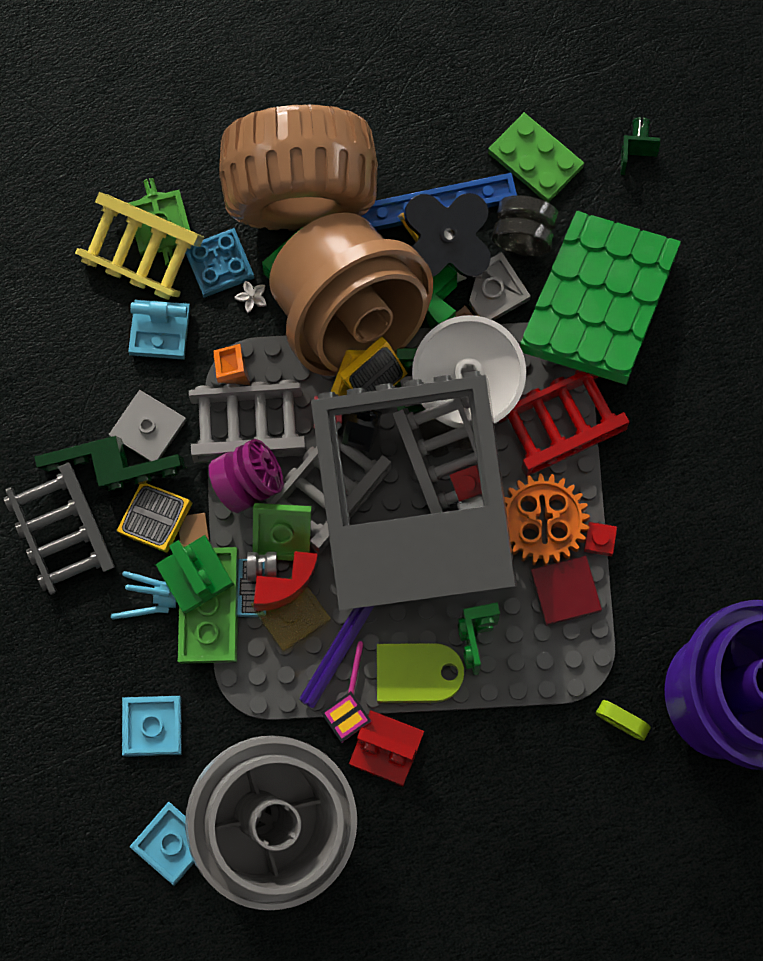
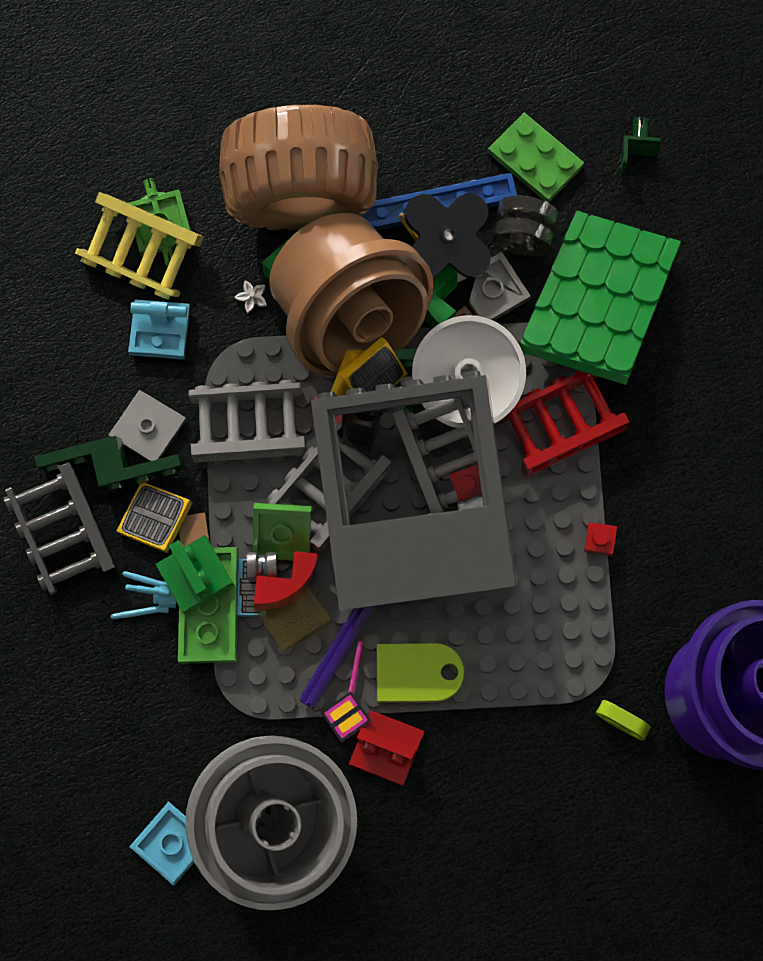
(151, 726): medium azure tile -> none
(219, 263): dark azure tile -> none
(231, 365): orange slope -> none
(246, 476): magenta wheel -> none
(479, 618): green bracket -> none
(566, 590): dark red tile -> none
(568, 519): orange gear -> none

